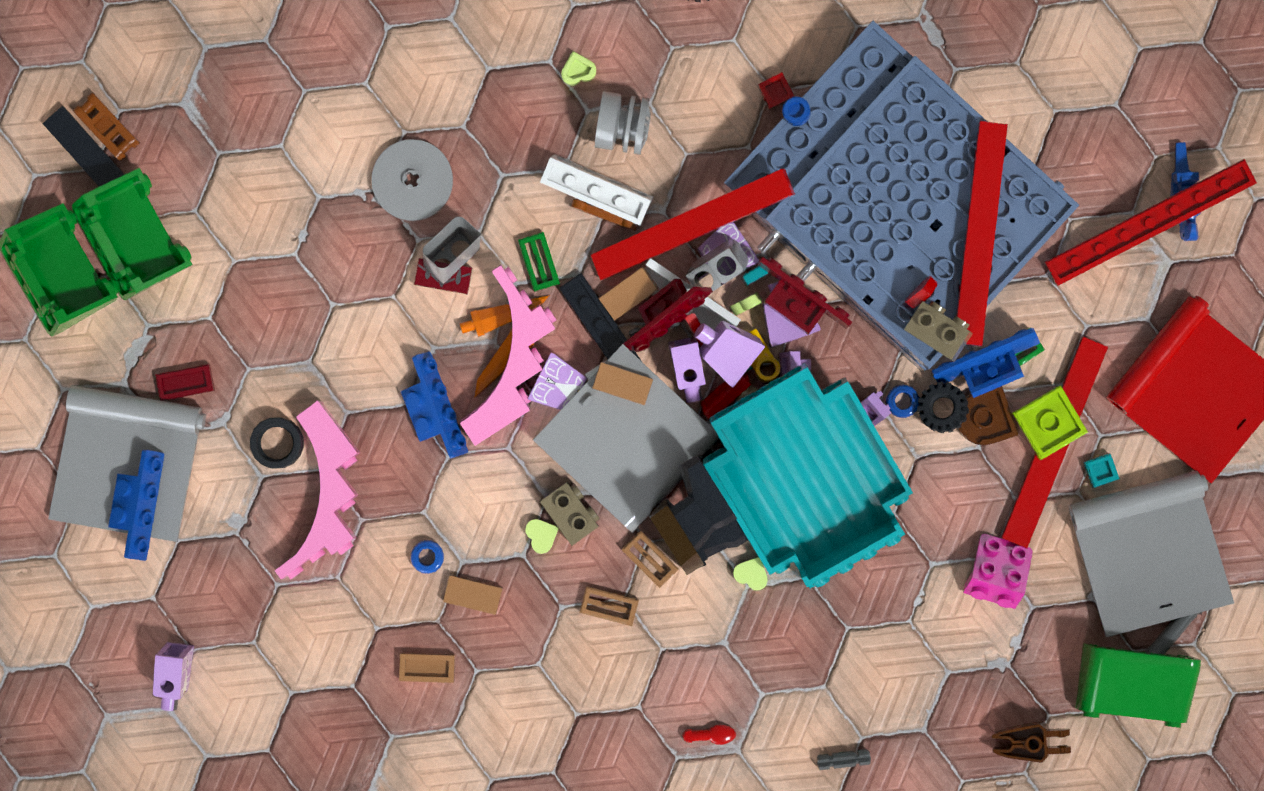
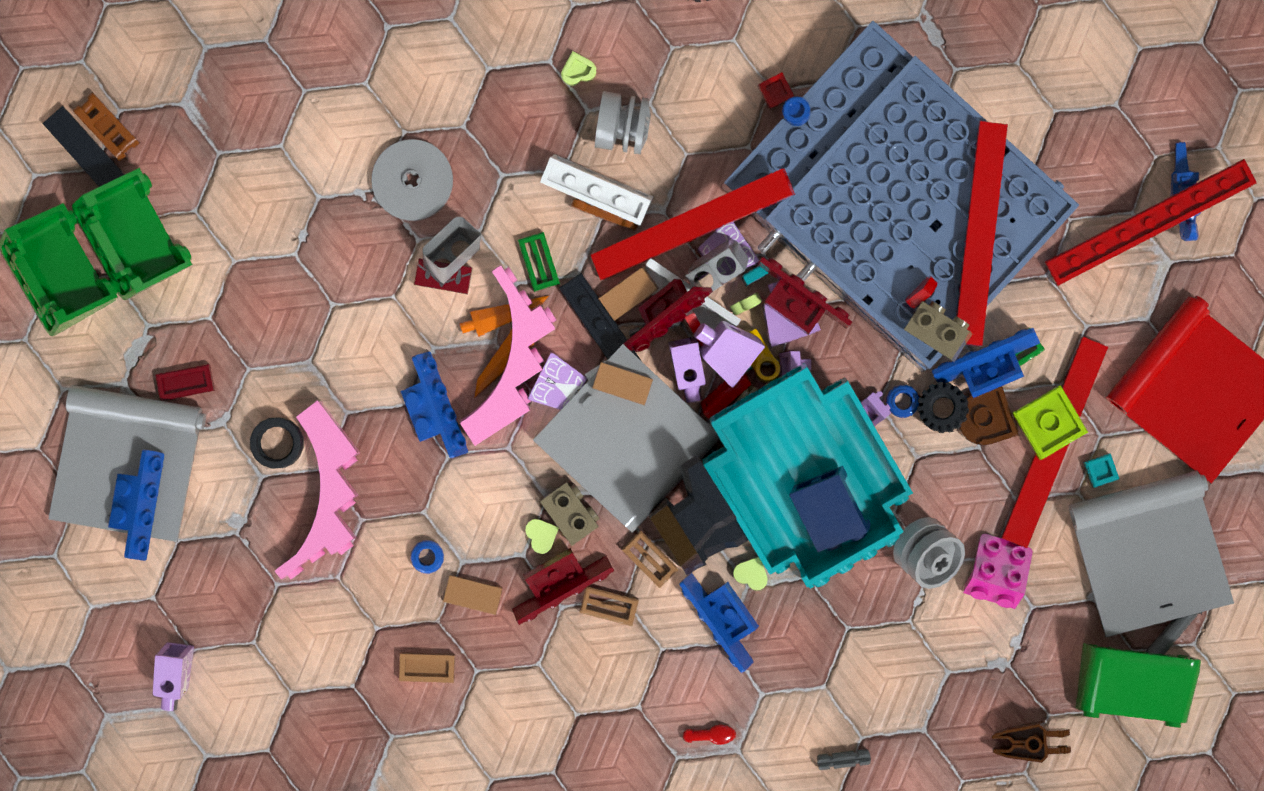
(557, 581): none -> dark red bracket
(724, 616): none -> blue bracket
(829, 510): none -> dark blue panel
(929, 552): none -> light grey wheel

